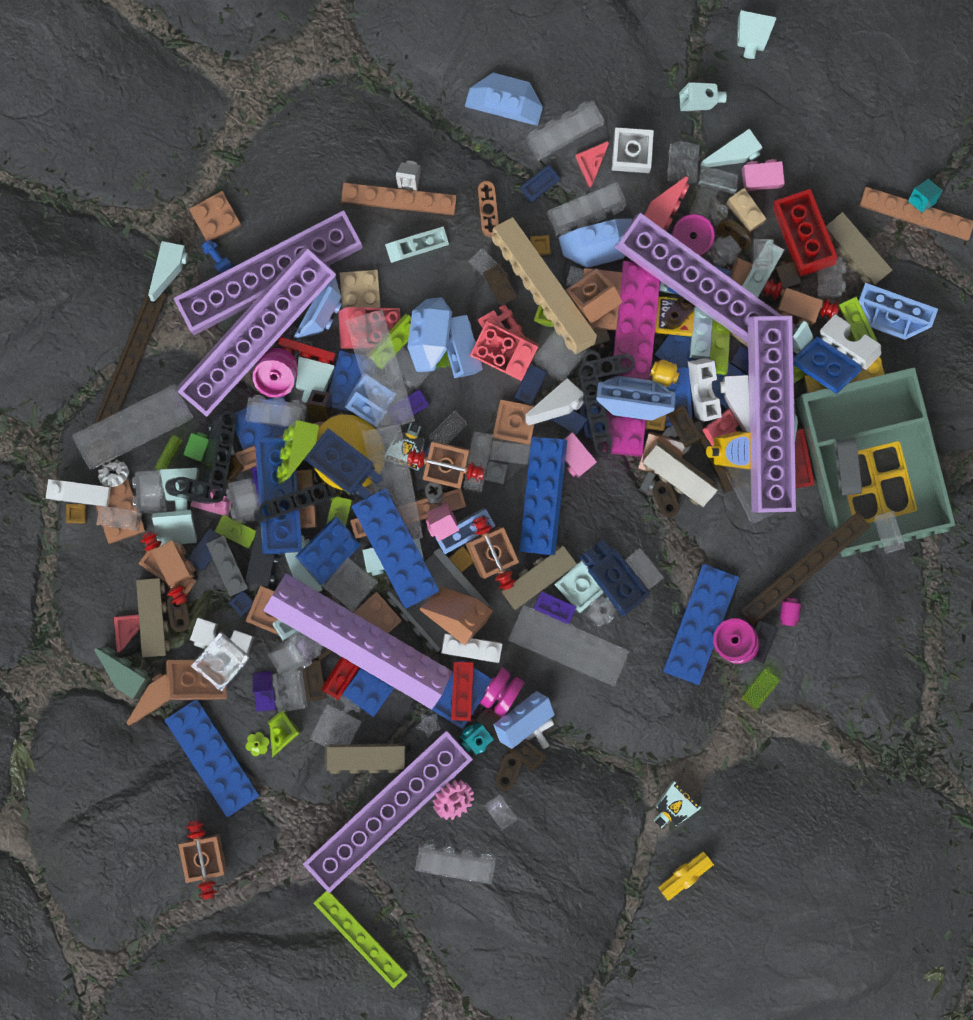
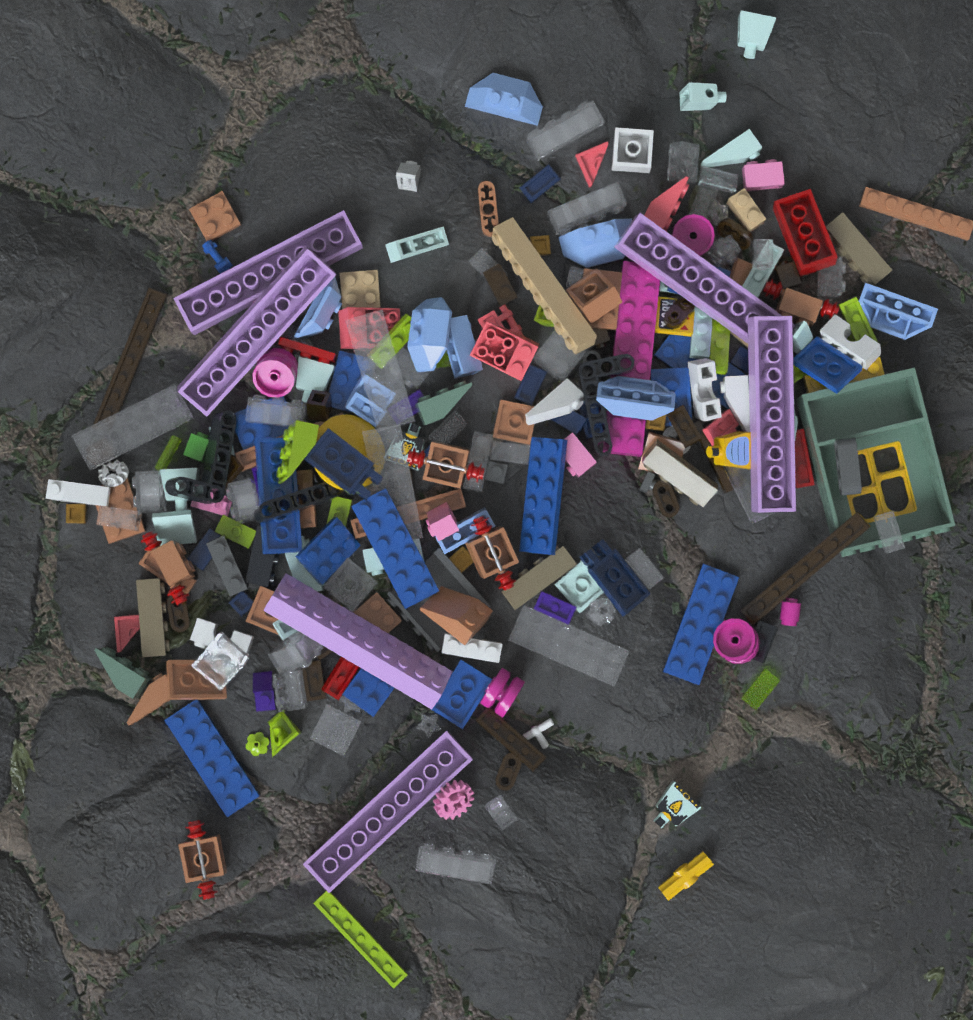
(168, 266): light aqua slope -> none
(364, 757): dark tan brick -> none
(398, 199): nougat plate -> none
(436, 487): dark grey bush -> none
(439, 406): none -> sand green slope
(462, 691): red plate -> none
(475, 738): teal brick -> none
(524, 719): light blue brick -> none
(664, 373): yellow head -> none
(925, 195): teal brick -> none

